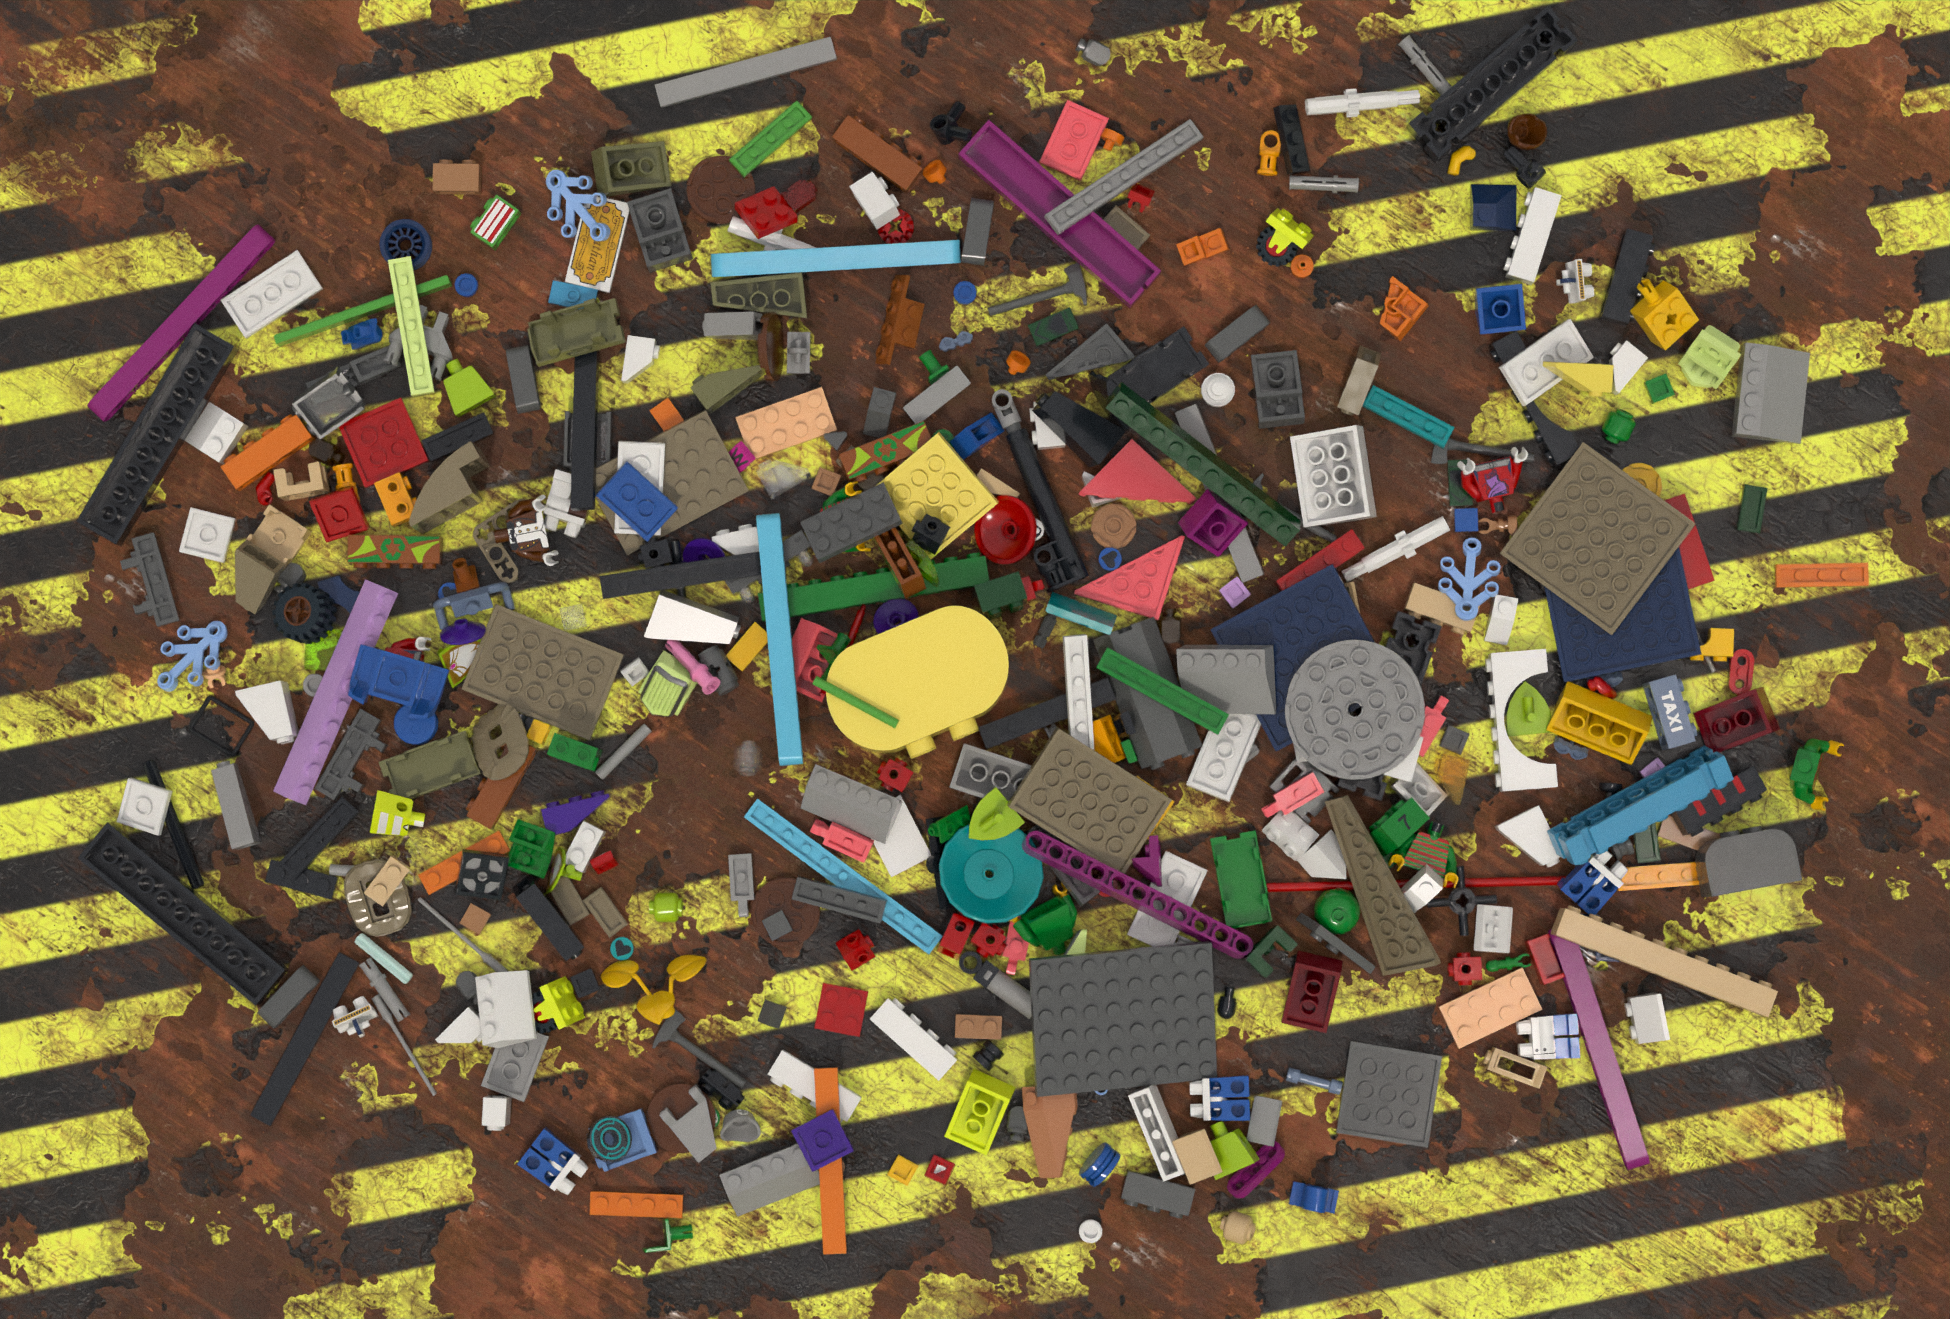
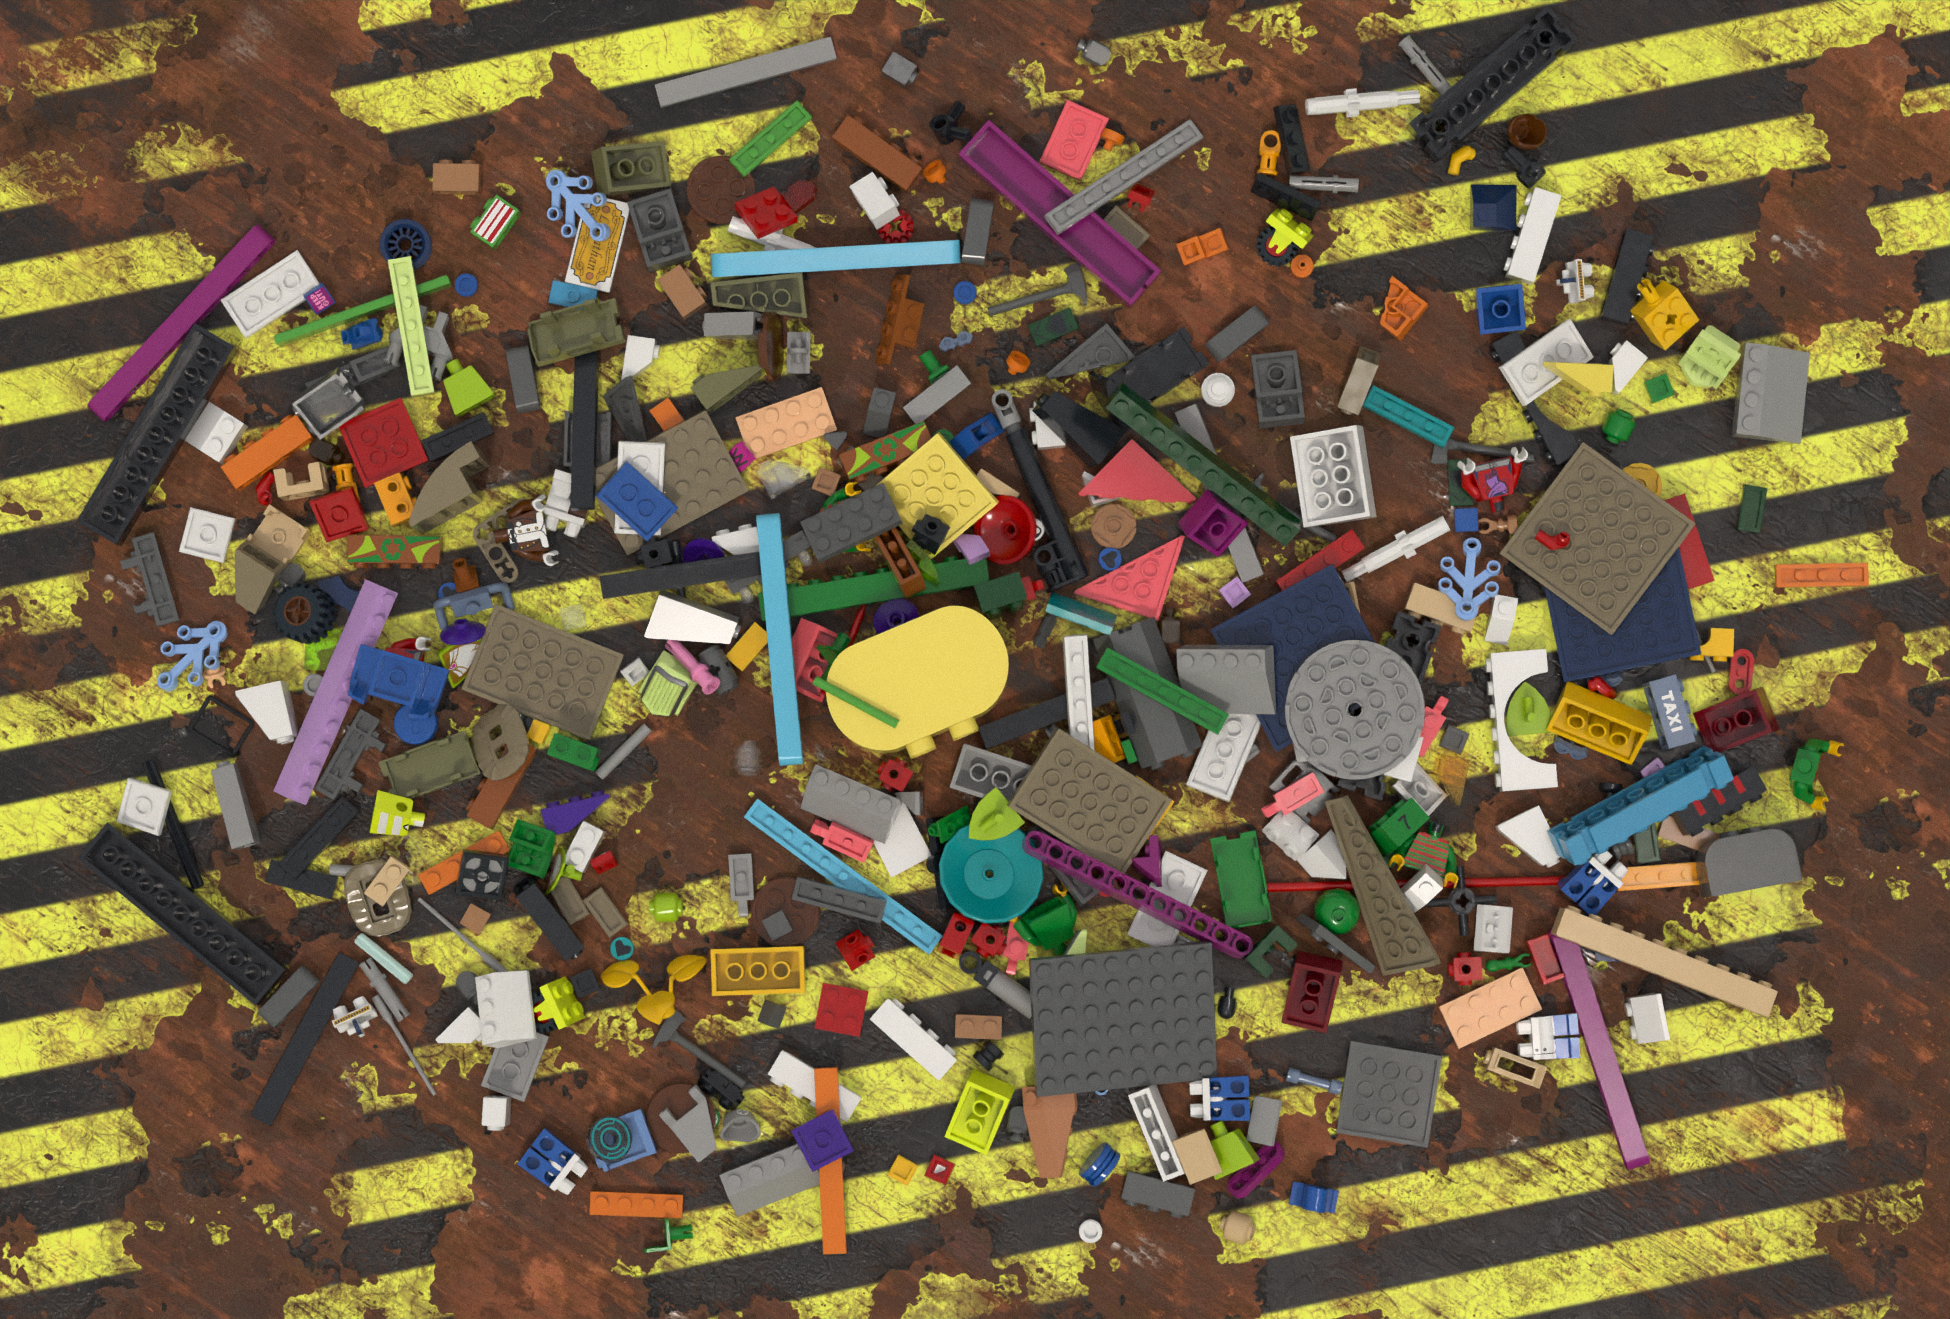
(319, 298): none -> tile
(626, 410): none -> dark grey wing
(682, 291): none -> medium nougat brick
(758, 970): none -> yellow brick
(900, 70): none -> flat silver brick
(913, 801): none -> light grey slope
(971, 547): none -> lavender slope
(1285, 196): none -> black plate
(1553, 542): none -> red arm

